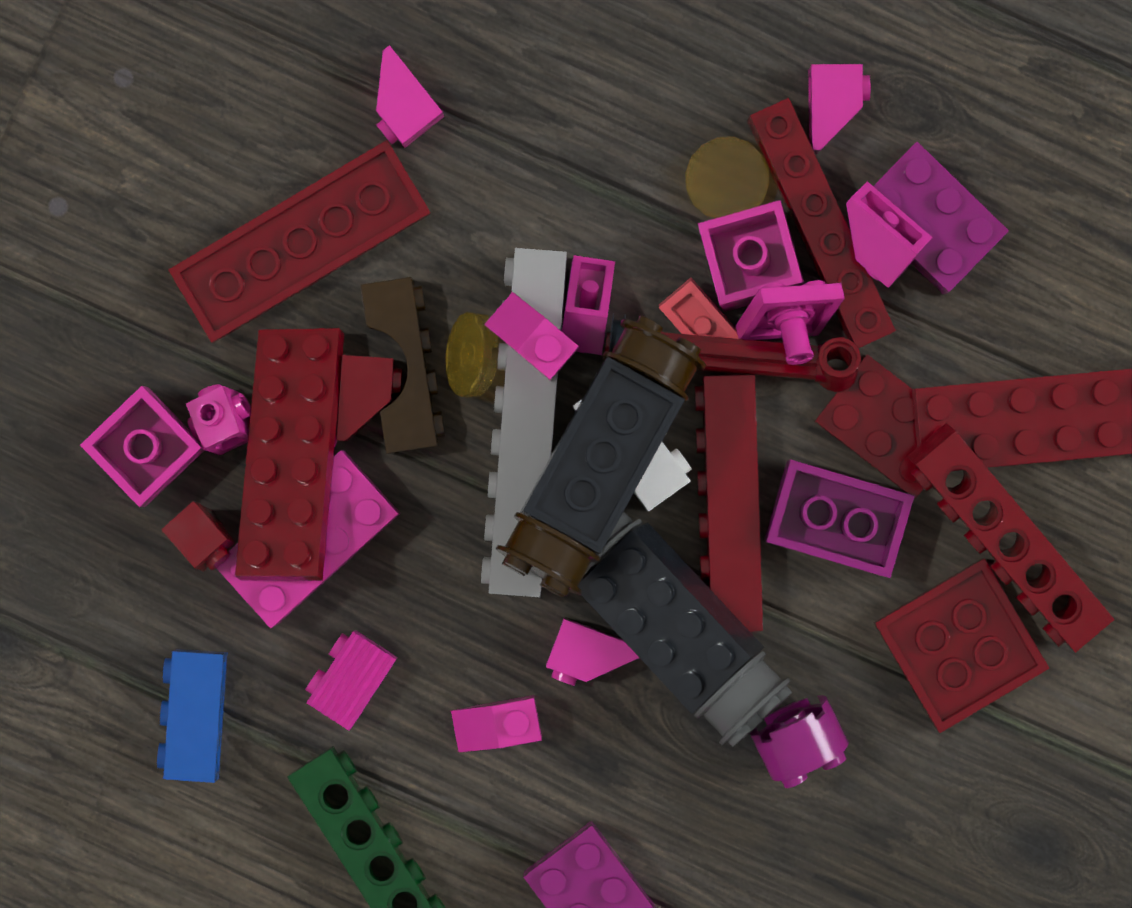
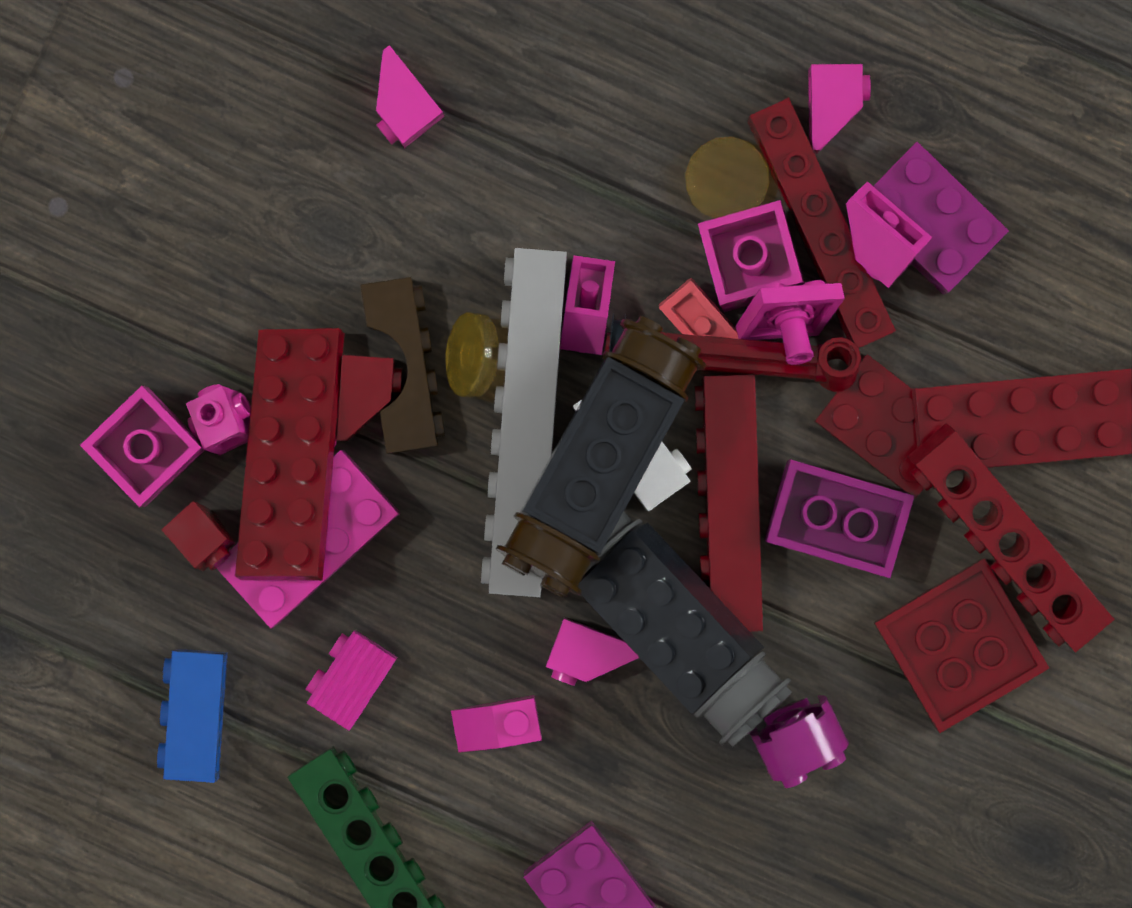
(299, 241): dark red plate -> none
(532, 336): dark pink slope -> none

